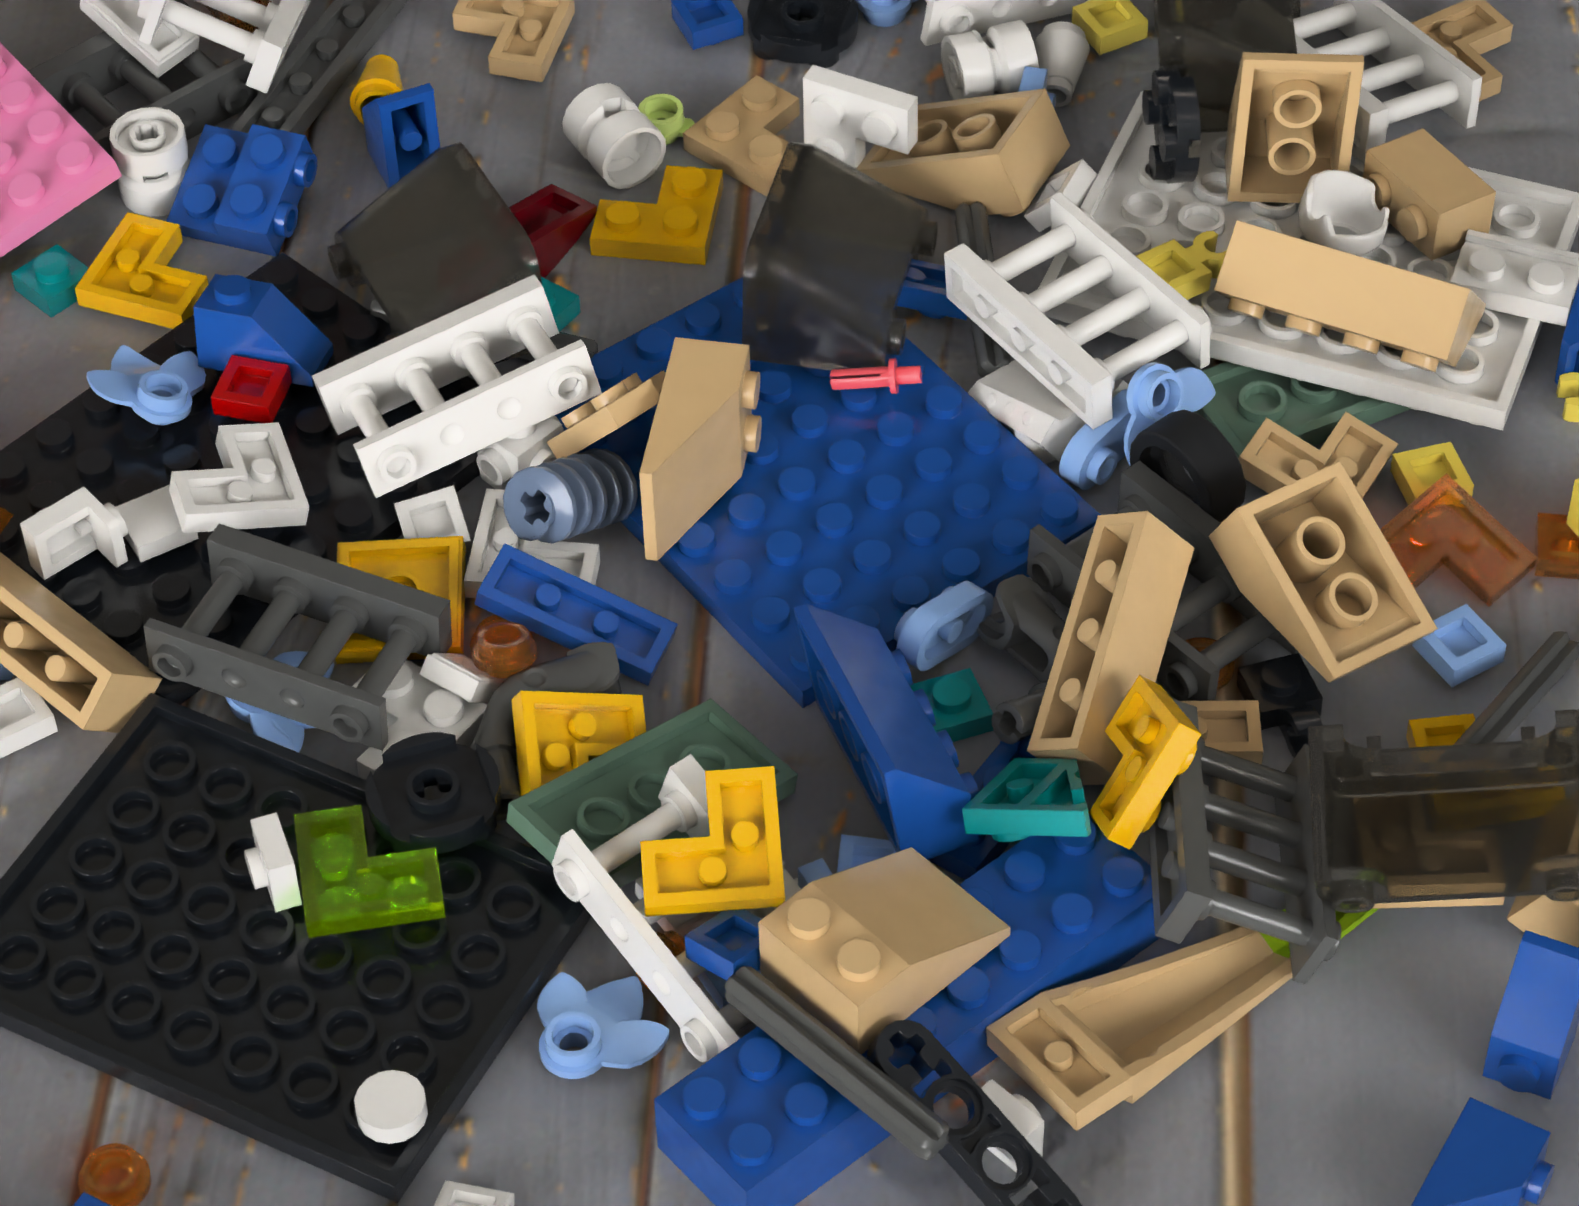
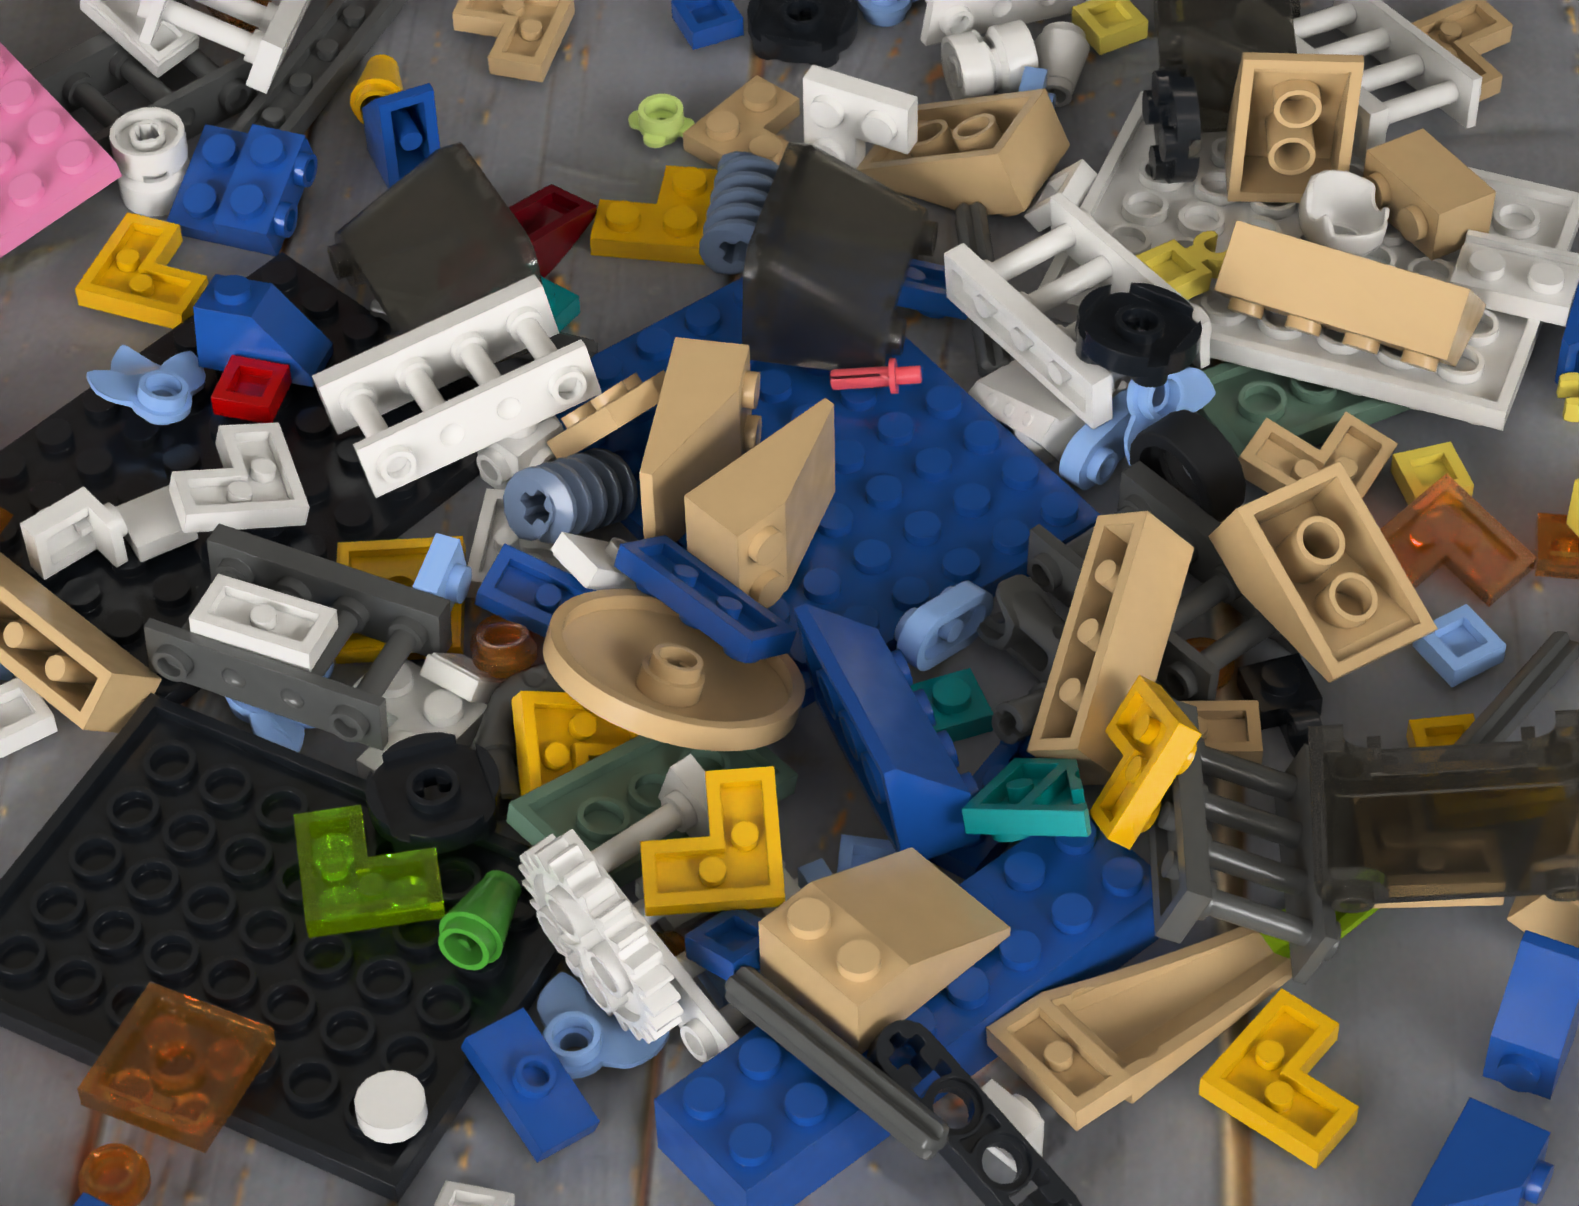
(50, 280): teal plate -> none
(177, 1067): none -> clear orange plate
(264, 622): none -> white plate
(272, 863): white plate -> none
(433, 516): white plate -> none
(445, 570): none -> light blue plate
(479, 923): none -> bright green cone
(530, 1084): none -> blue plate
(591, 561): none -> white plate
(601, 938): none -> white gear
(614, 135): white wheel -> none
(665, 680): none -> tan dish
(705, 599): none -> blue plate
(734, 209): none -> sand blue piece
(766, 506): none -> tan slope
(1110, 334): none -> black plate
(1268, 1085): none -> yellow plate

